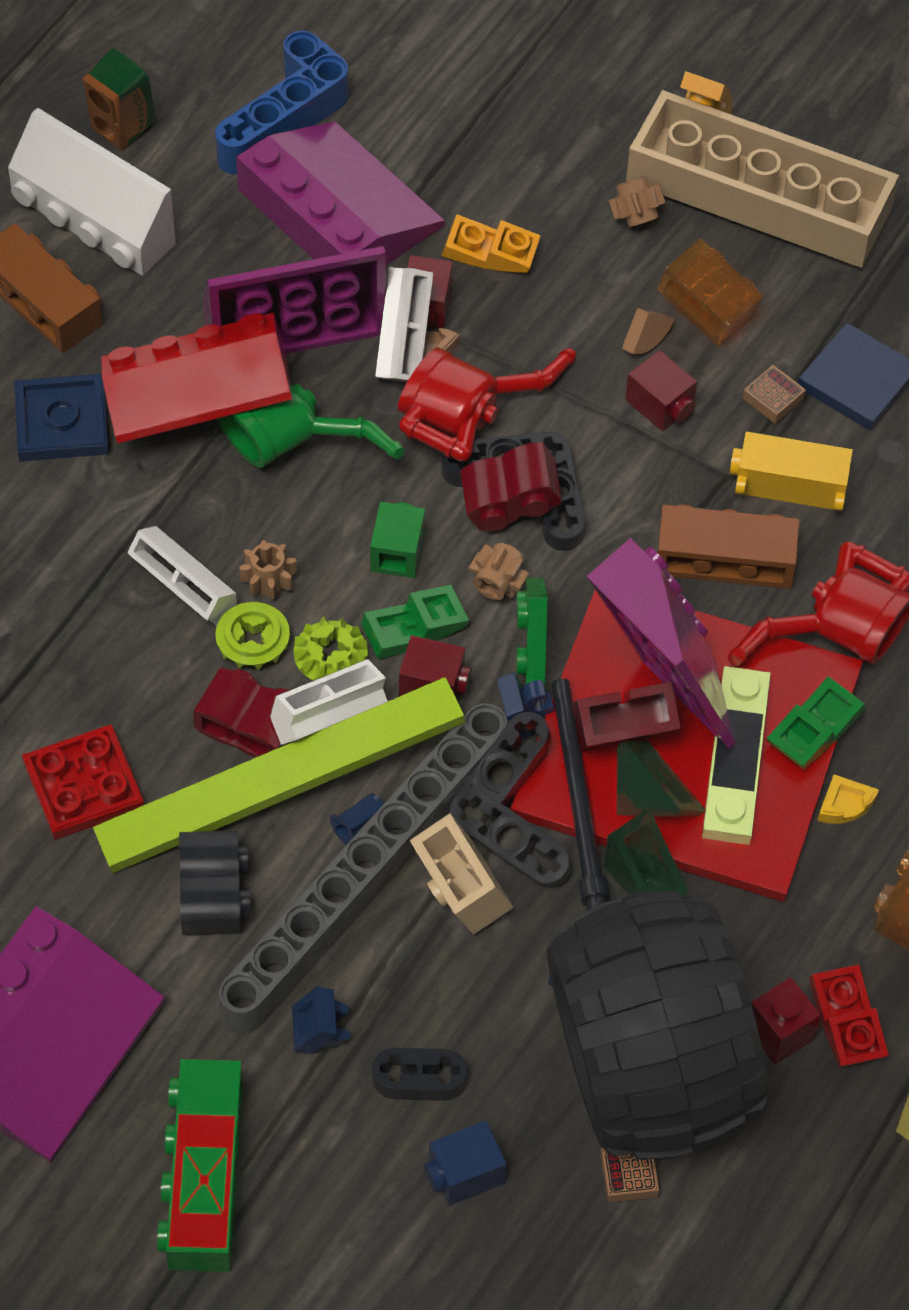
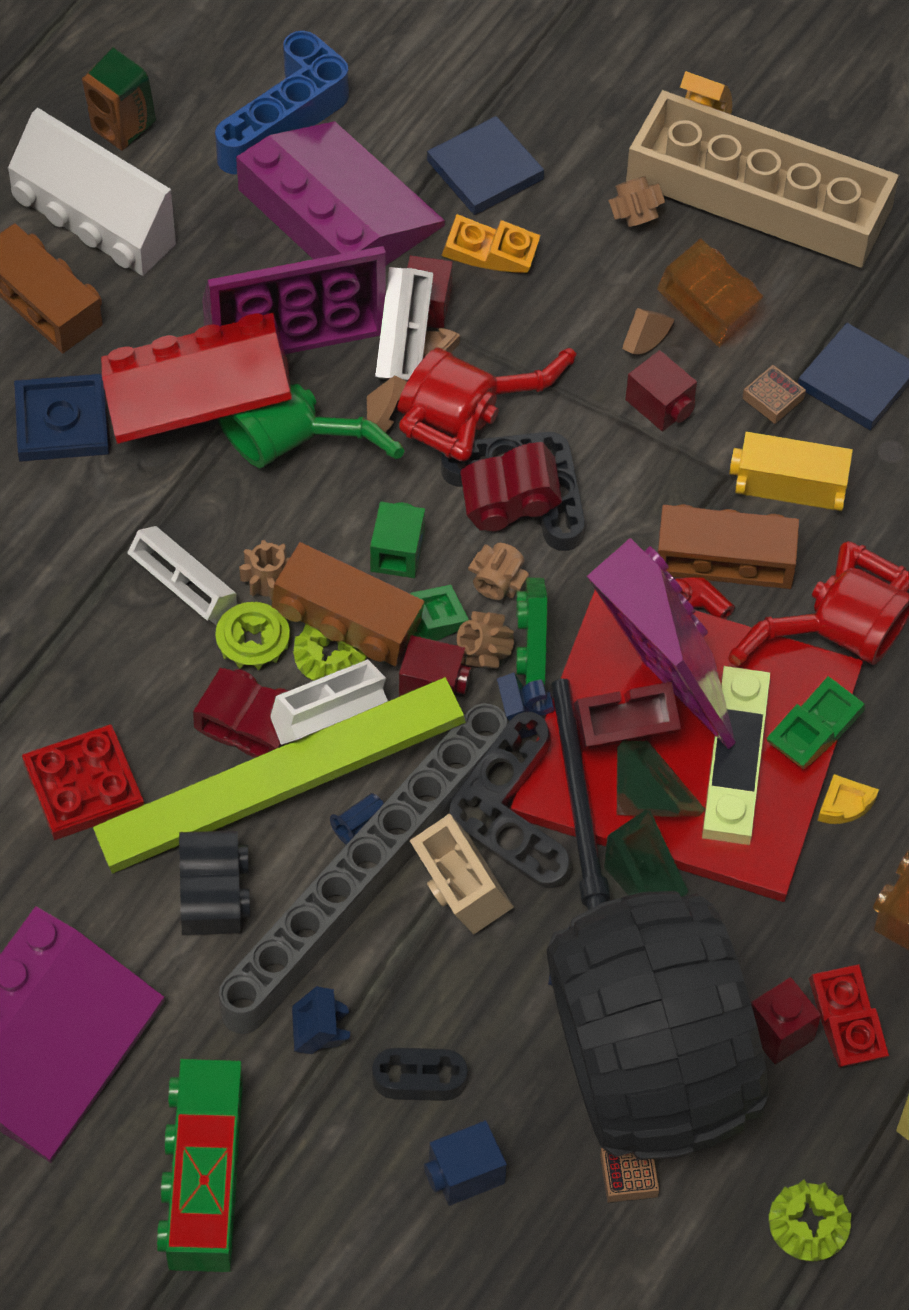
(347, 604): none -> dark orange brick
(383, 401): none -> medium nougat tile
(485, 165): none -> dark blue tile
(485, 639): none -> medium nougat gear
(704, 595): none -> red arm
(795, 1236): none -> lime gear

